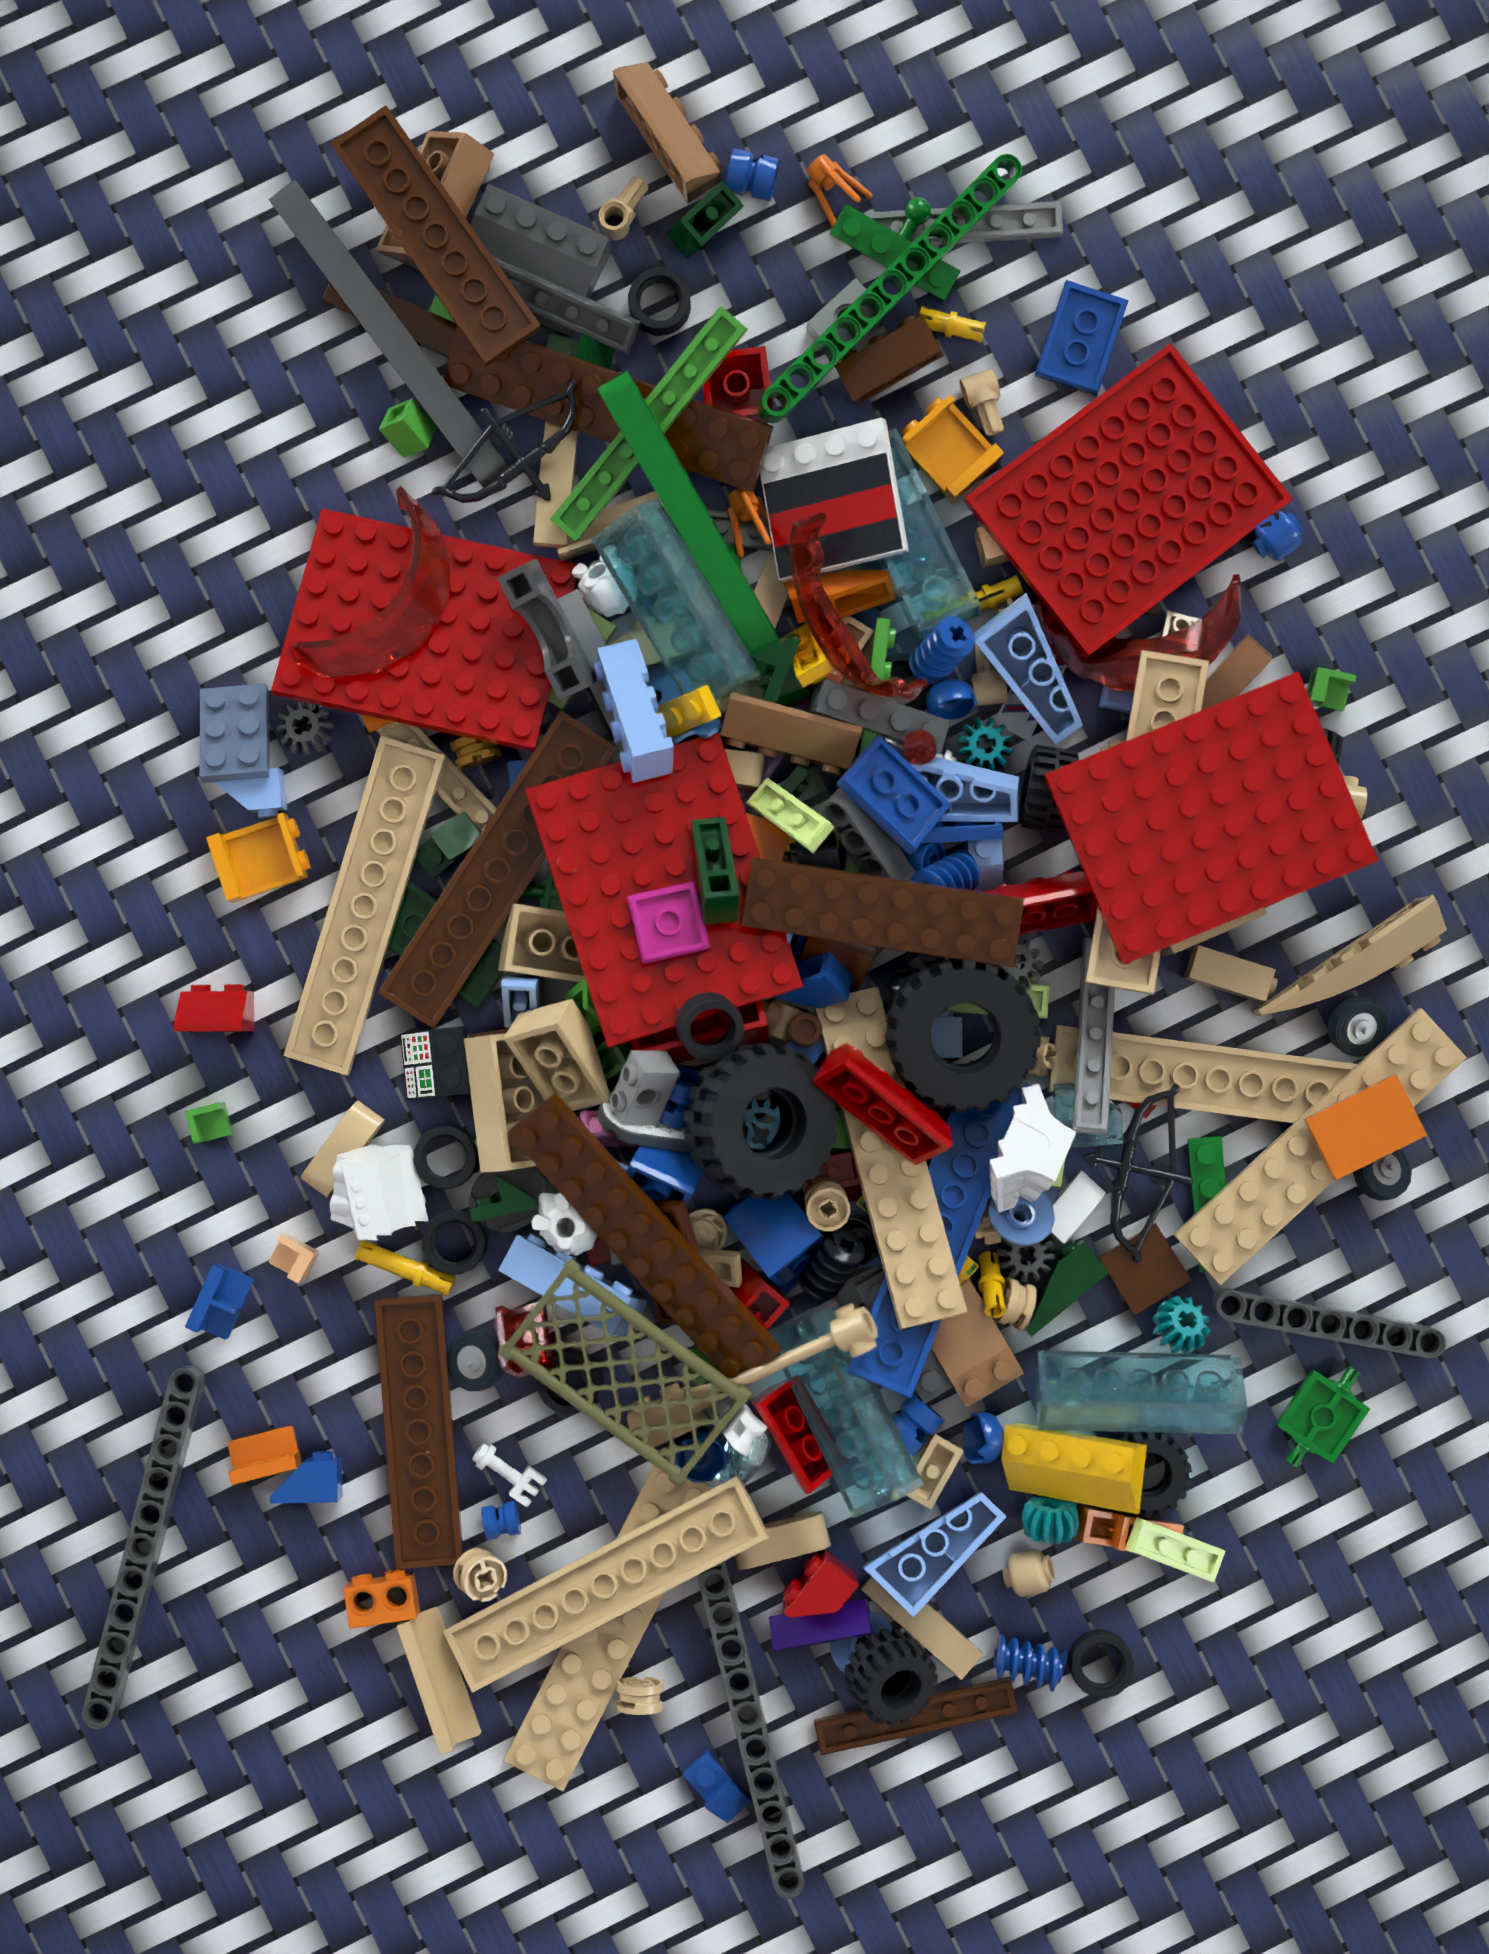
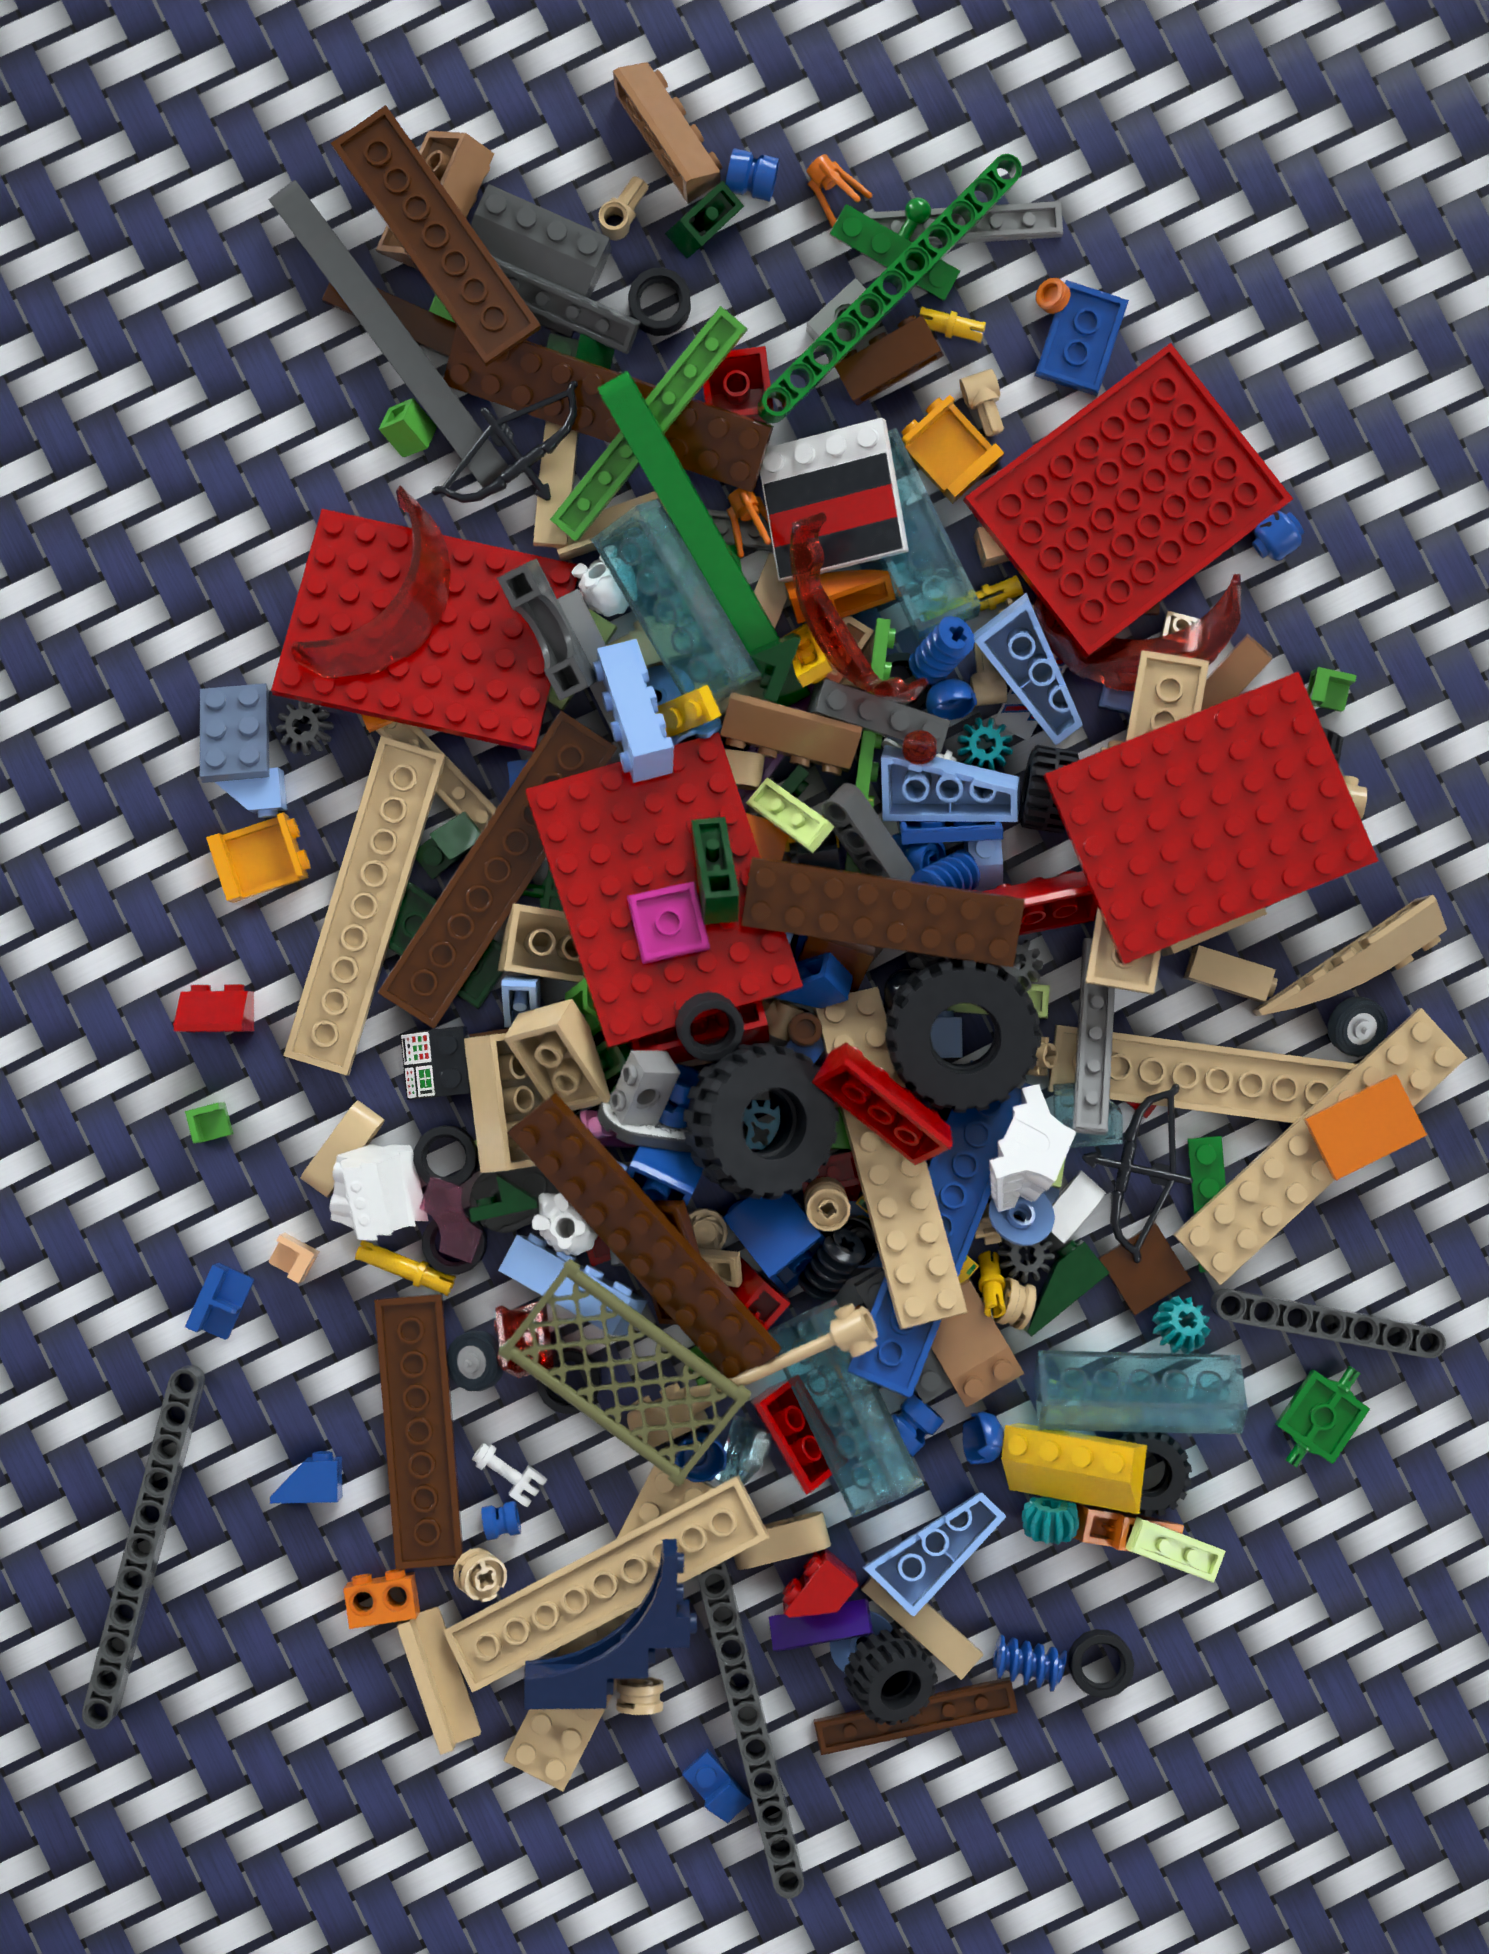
(263, 1454): orange panel -> none
(457, 1233): none -> clear pink tile
(473, 752): pearl gold wheel -> none
(588, 1675): none -> dark blue arch
(742, 1428): white plate -> none
(894, 794): blue tile -> none
(934, 1464): tan slope -> none
(1029, 1572): tan head -> none
(1053, 295): none -> orange tile
(1385, 1177): black wheel -> none

